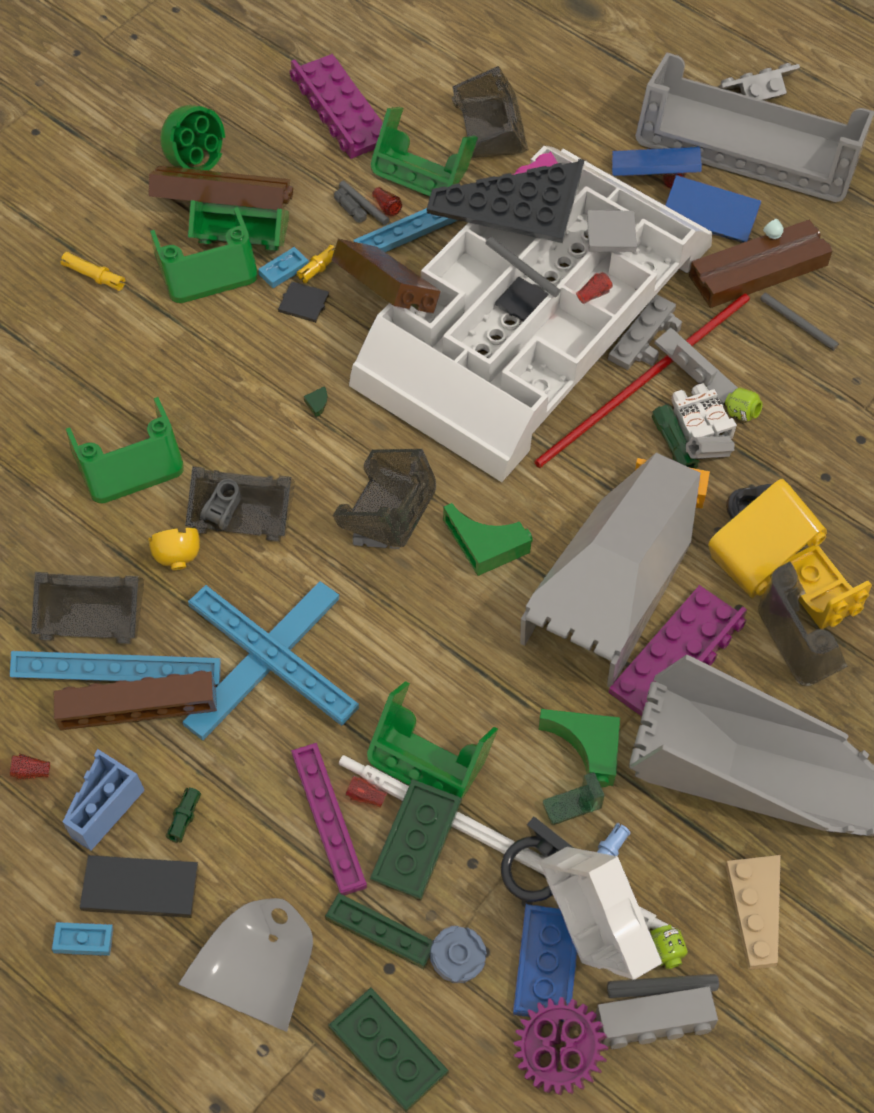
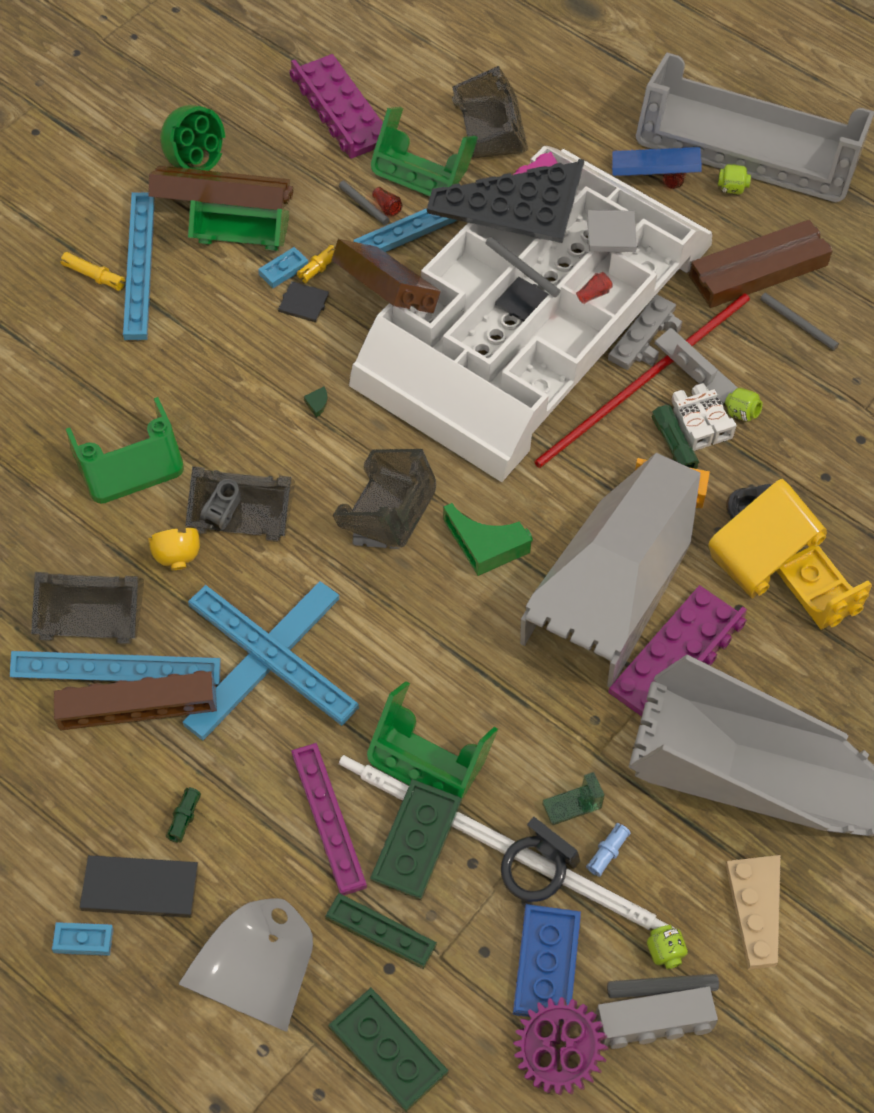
(28, 767): clear red cone -> none
(102, 800): medium blue wedge -> none
(139, 267): none -> dark azure plate
(209, 270): green windscreen -> none
(350, 205): dark grey axle -> none
(365, 792): clear red cone -> none
(458, 954): sand blue tile -> none
(592, 737): green arch -> none
(601, 911): white tile -> none
(710, 447): light grey axle -> none
(714, 208): blue tile -> none
(734, 179): none -> lime head
(763, 86): light grey bracket -> none
(773, 229): light aqua hinge -> none
(807, 655): clear smoke windscreen -> none

